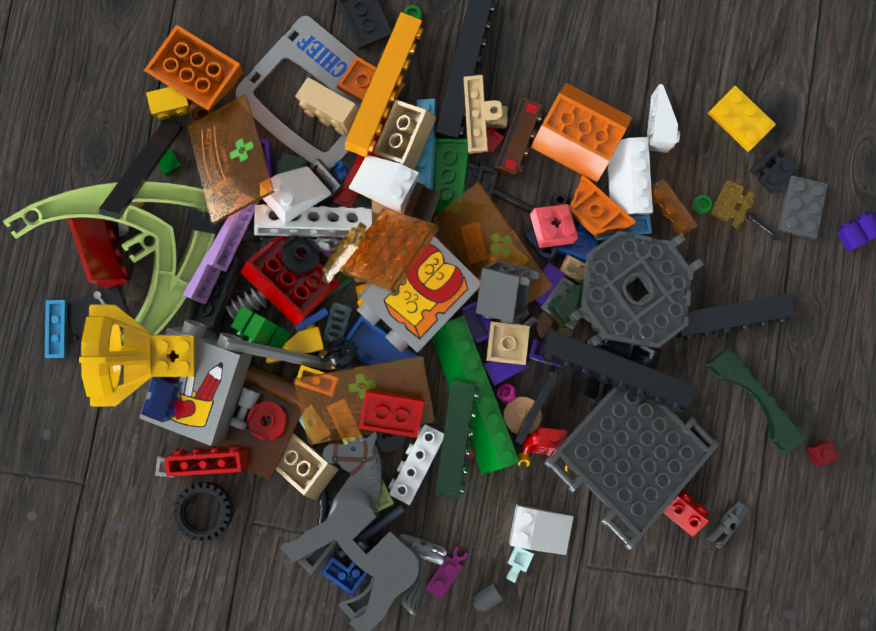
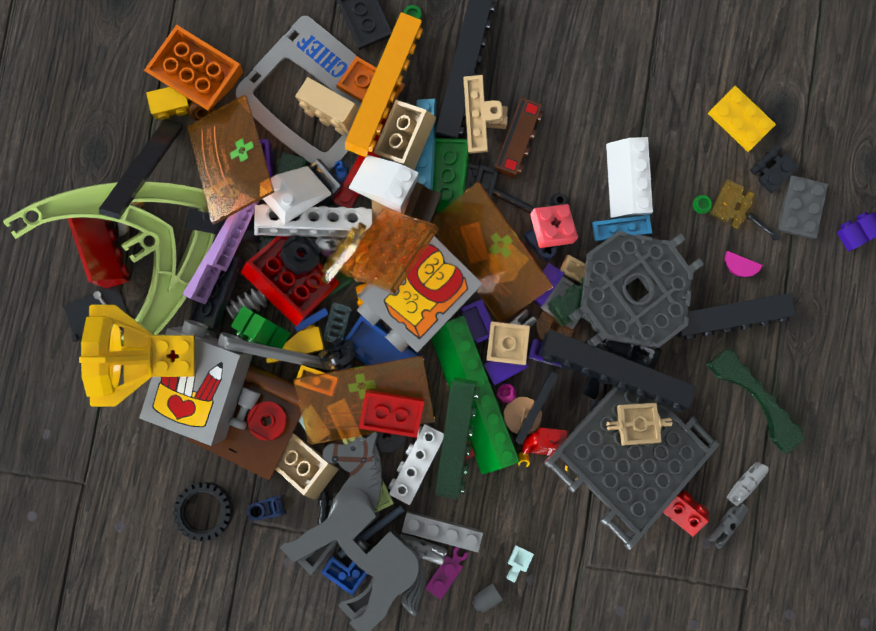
(56, 329): dark azure plate -> none
(160, 467): light grey tile -> none
(163, 399): clear blue brick -> none
(169, 163): green plate -> none
(207, 461): red brick -> none
(268, 508): none -> dark blue piece
(442, 531): none -> light grey brick
(494, 139): red plate -> none
(504, 291): dark grey container -> none
(540, 530): white slope -> none
(580, 247): blue plate -> none
(581, 132): orange slope -> none
(597, 210): orange wing -> none
(639, 424): none -> tan plate
(662, 123): white slope -> none
(672, 207): clear orange plate -> none
(741, 266): none -> dark pink tile
(747, 483): none -> light grey hinge
(822, 453): dark red brick -> none

